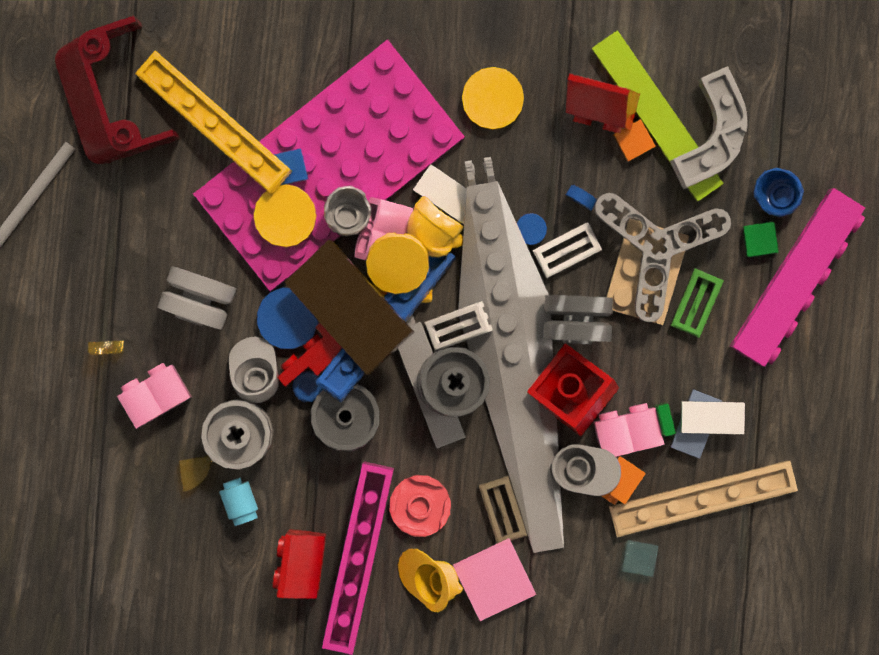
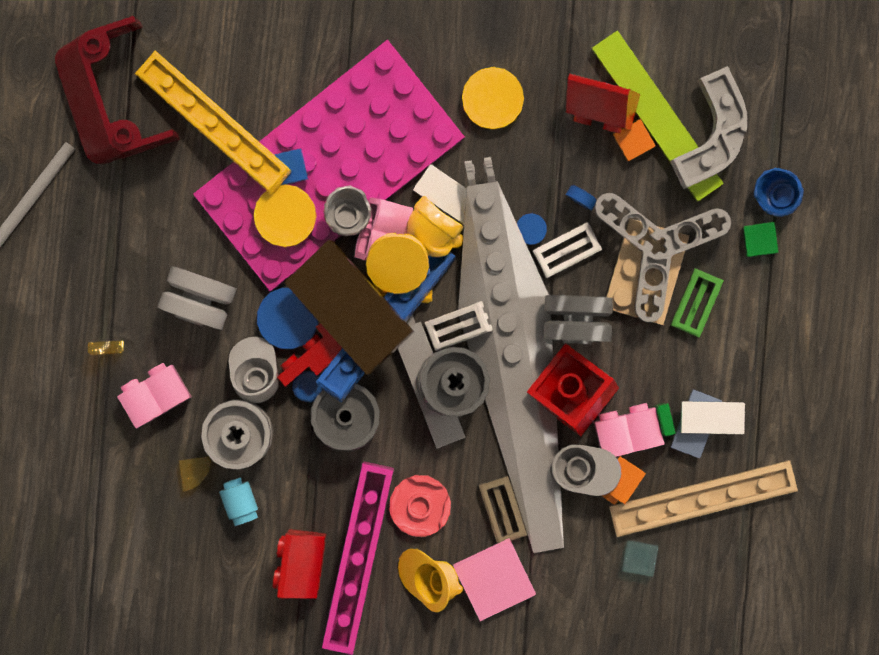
(797, 277): dark pink brick -> none

